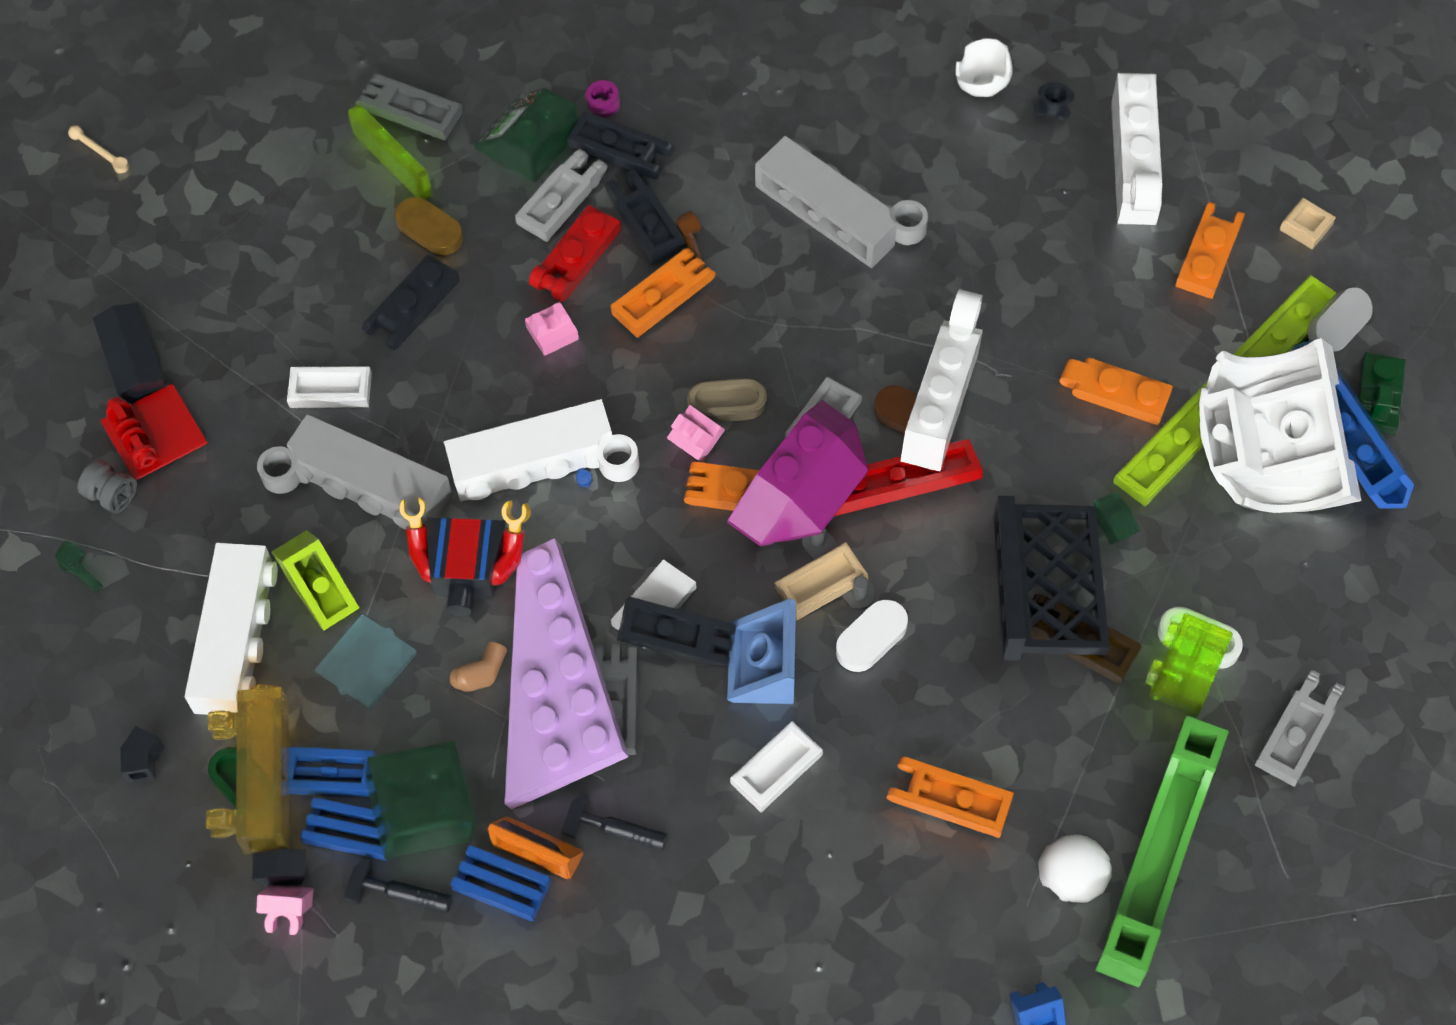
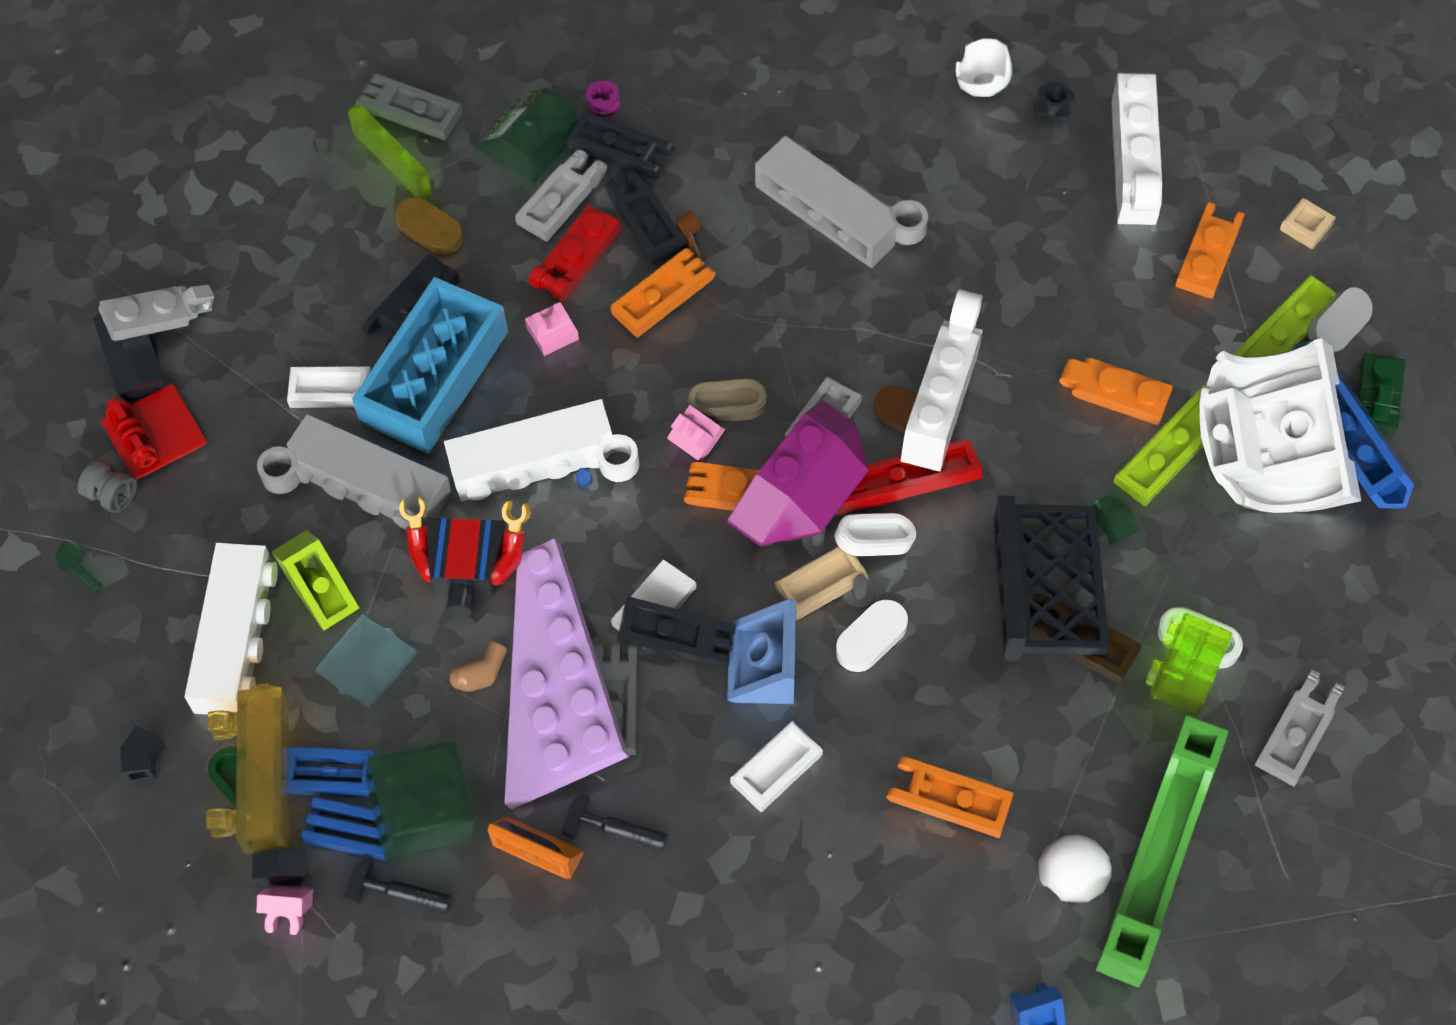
(119, 163): tan hinge -> none
(154, 310): none -> light grey hinge
(430, 365): none -> dark azure brick
(521, 872): blue tile -> none
(875, 534): none -> white tile

